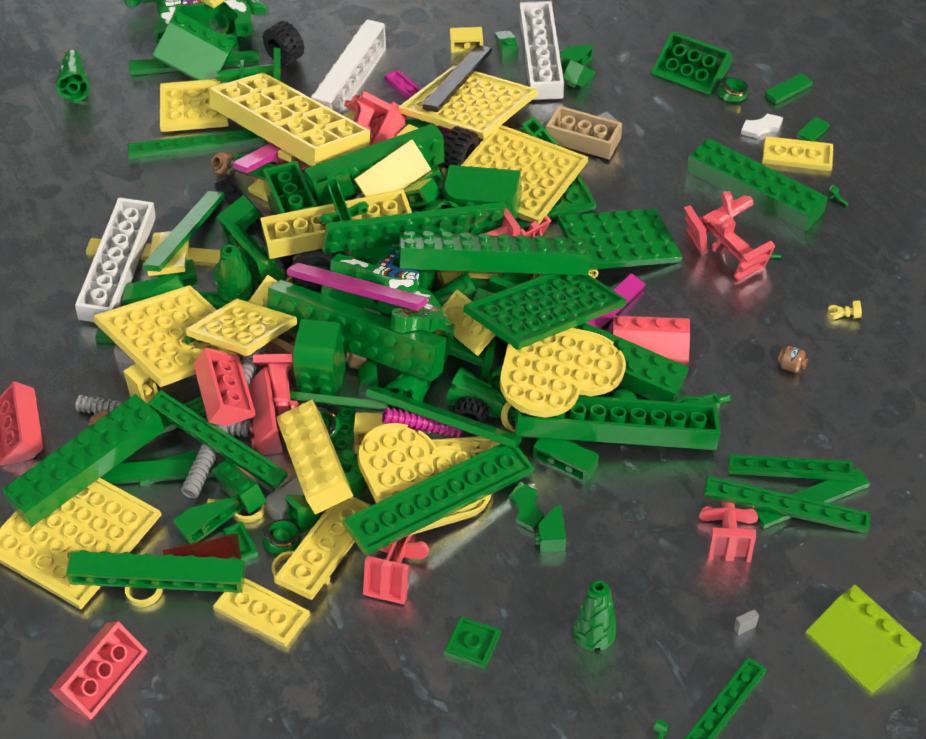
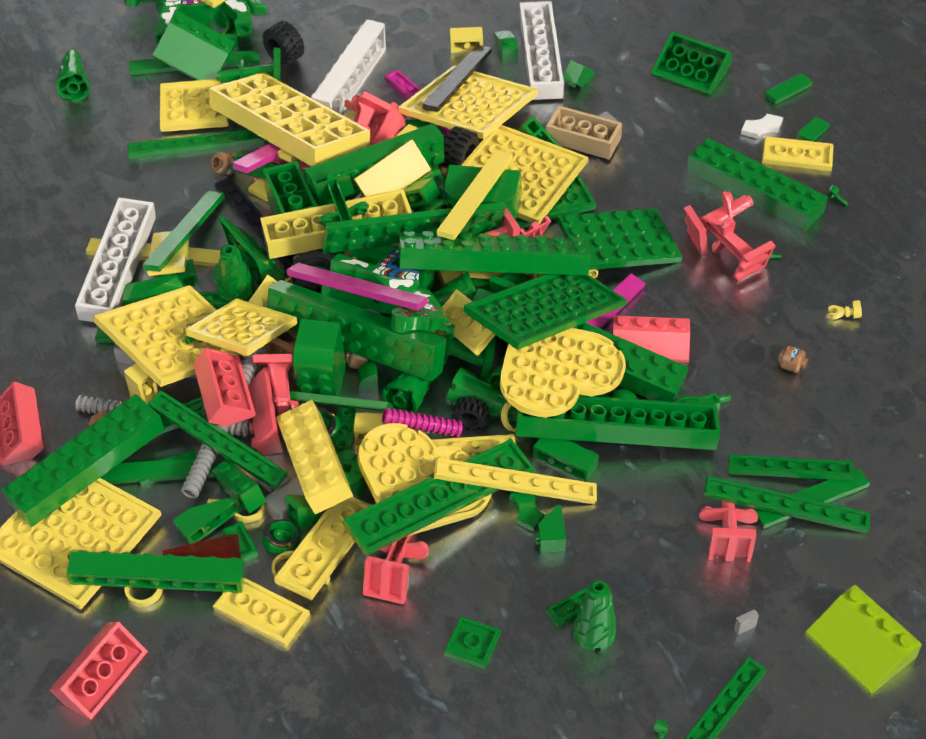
(241, 213): green brick -> none
(443, 416): green tile -> none
(474, 195): none -> light yellow tile
(515, 481): none -> light yellow tile
(567, 609): none -> green tile
(581, 54): green slope -> none
(733, 89): green piece -> none

